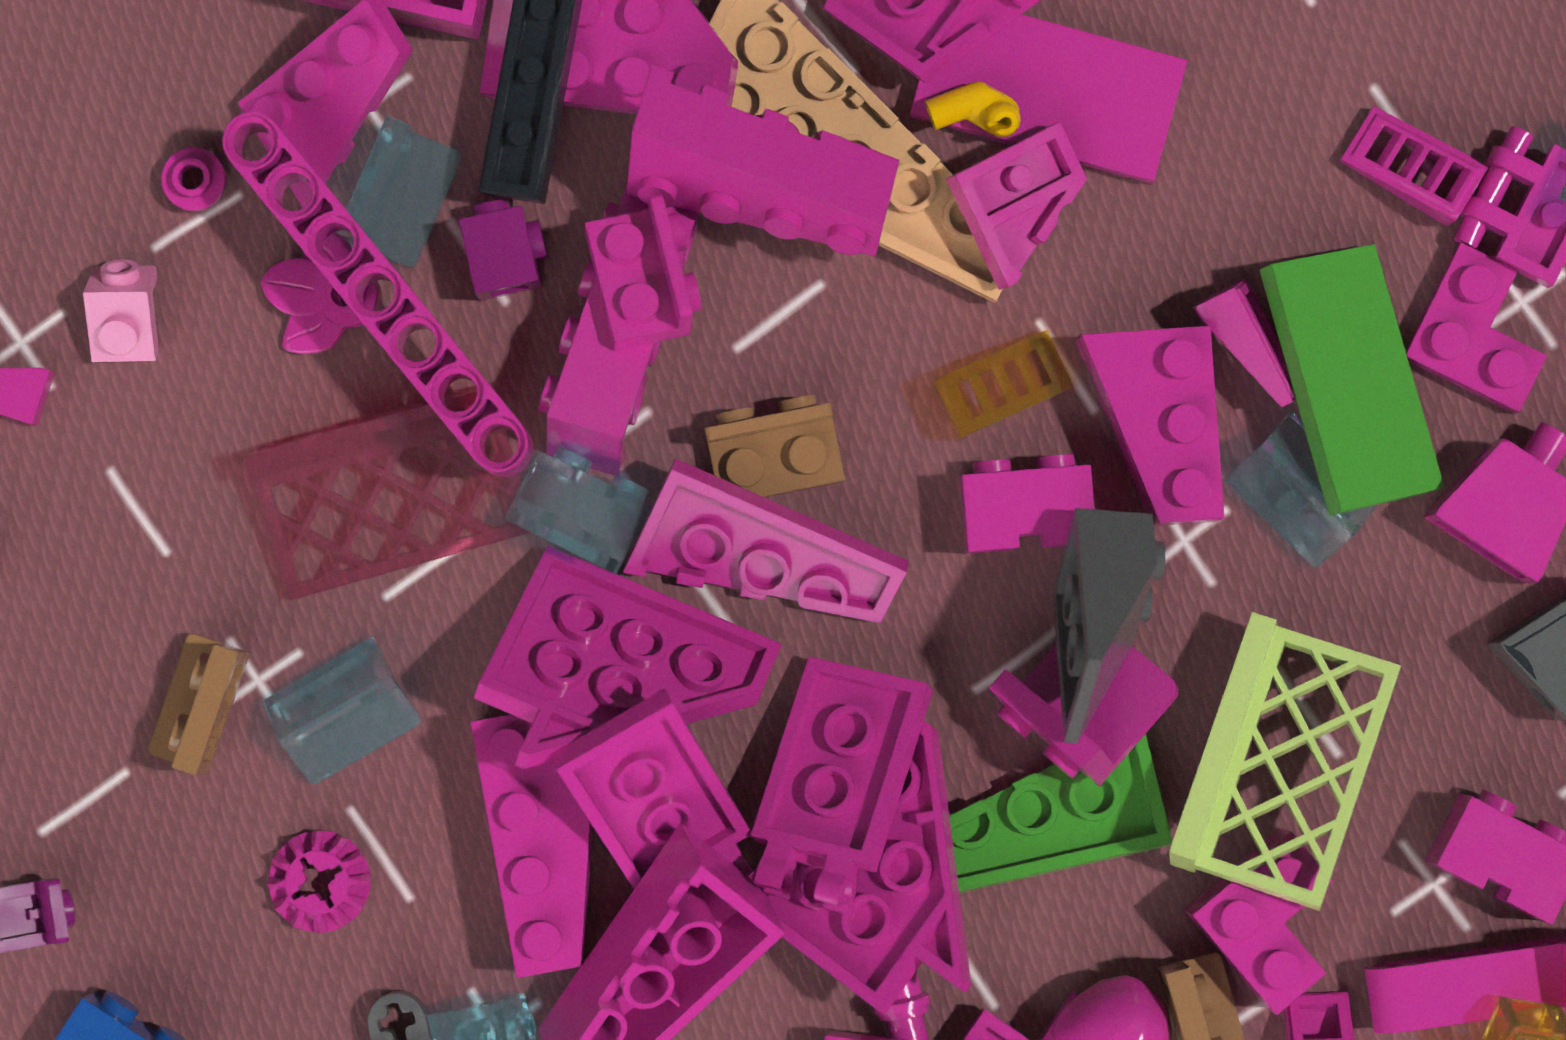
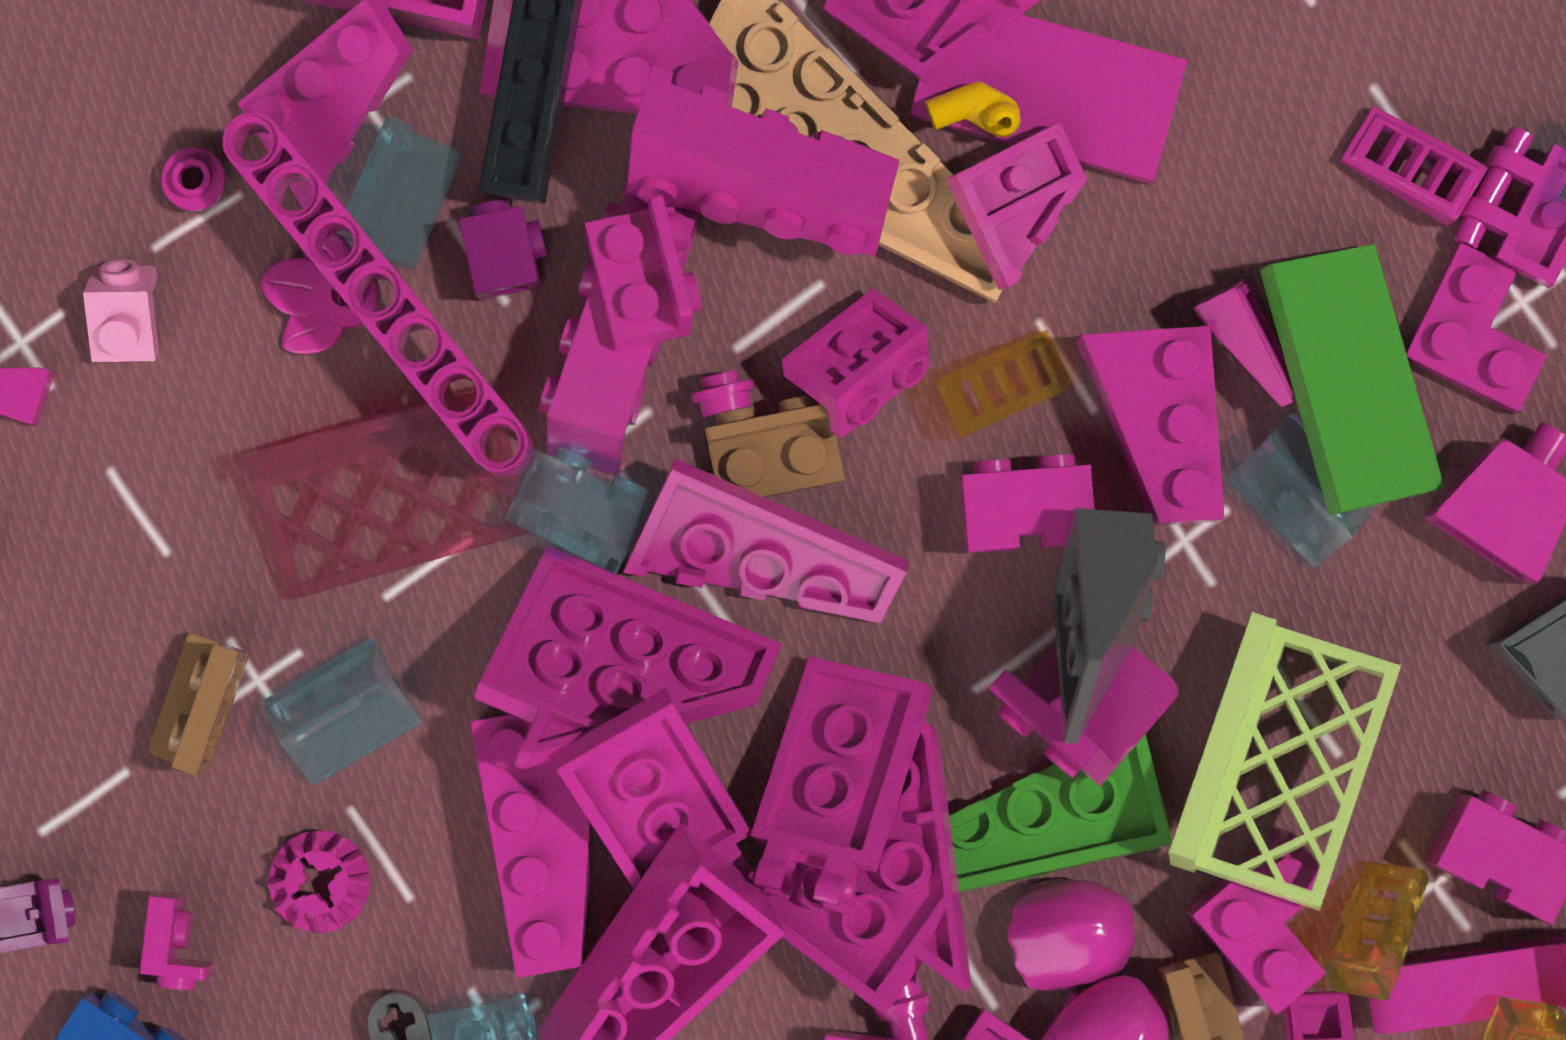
(166, 931): none -> dark pink bracket
(723, 393): none -> dark pink plate
(860, 360): none -> dark pink bracket
(1070, 933): none -> dark pink hair
(1370, 968): none -> clear yellow slope

